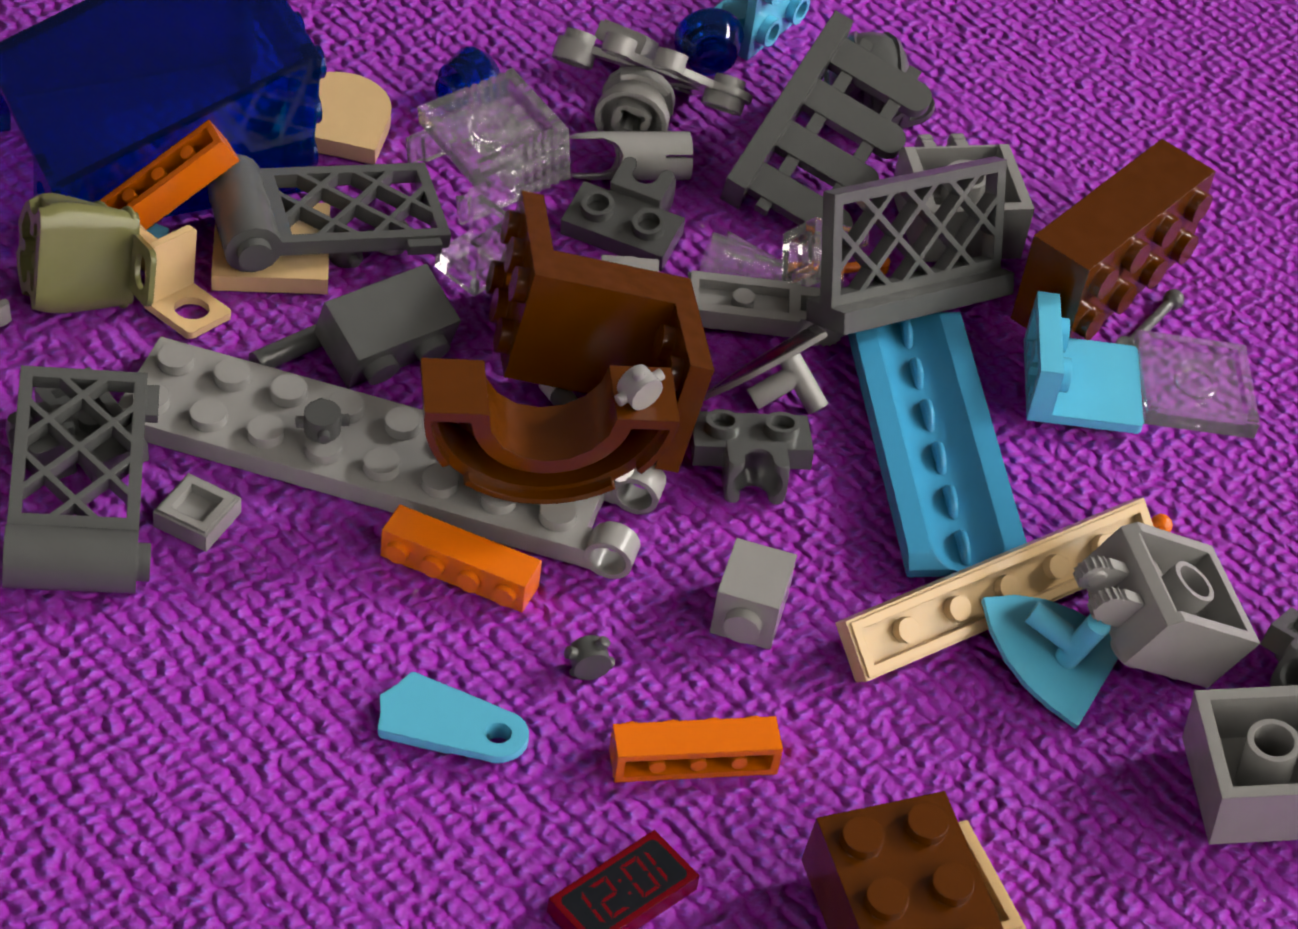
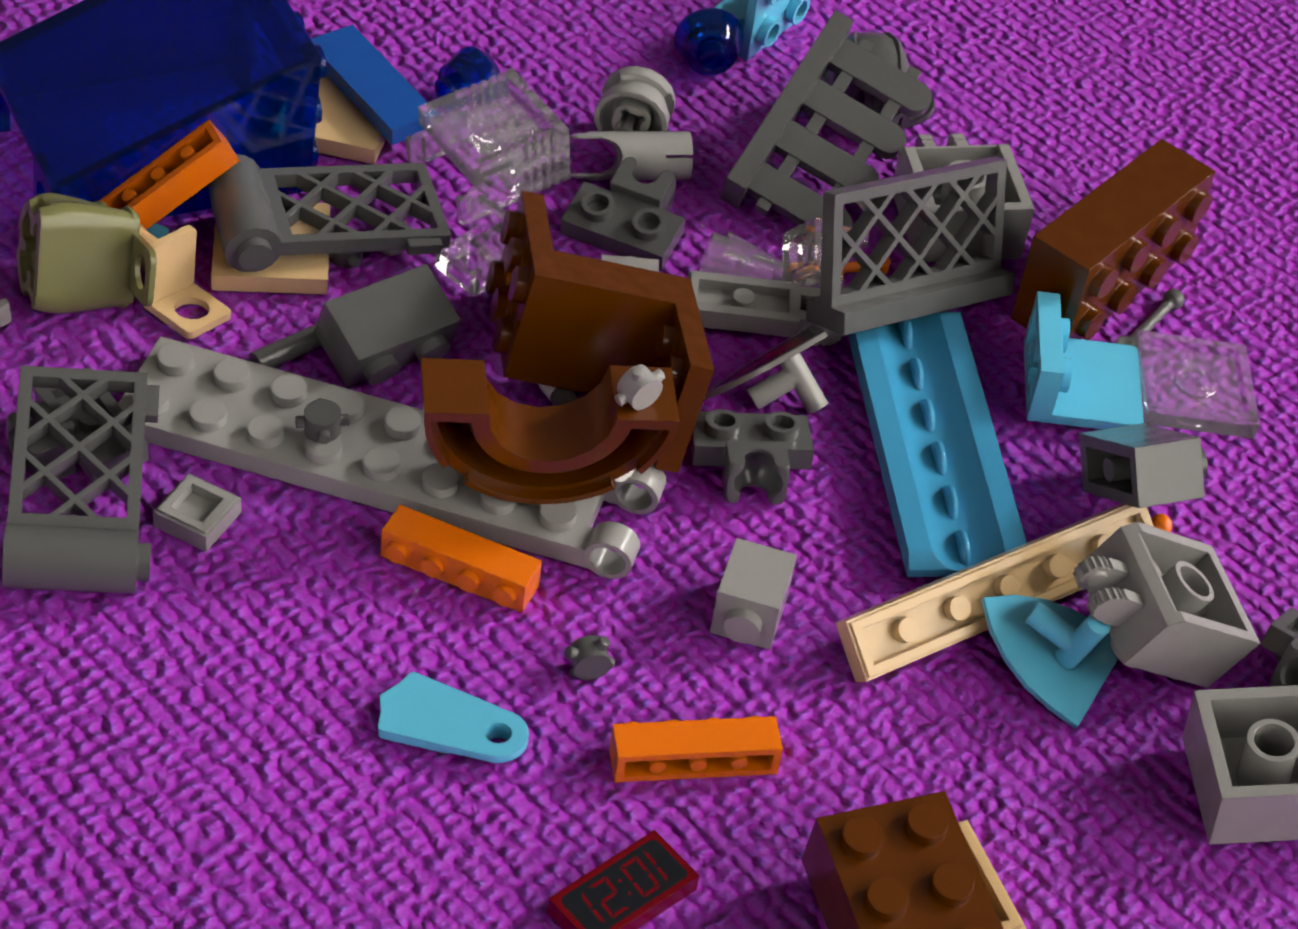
(371, 83): none -> blue tile
(646, 46): light grey tile -> none
(722, 93): light grey plant -> none
(1143, 465): none -> dark grey brick

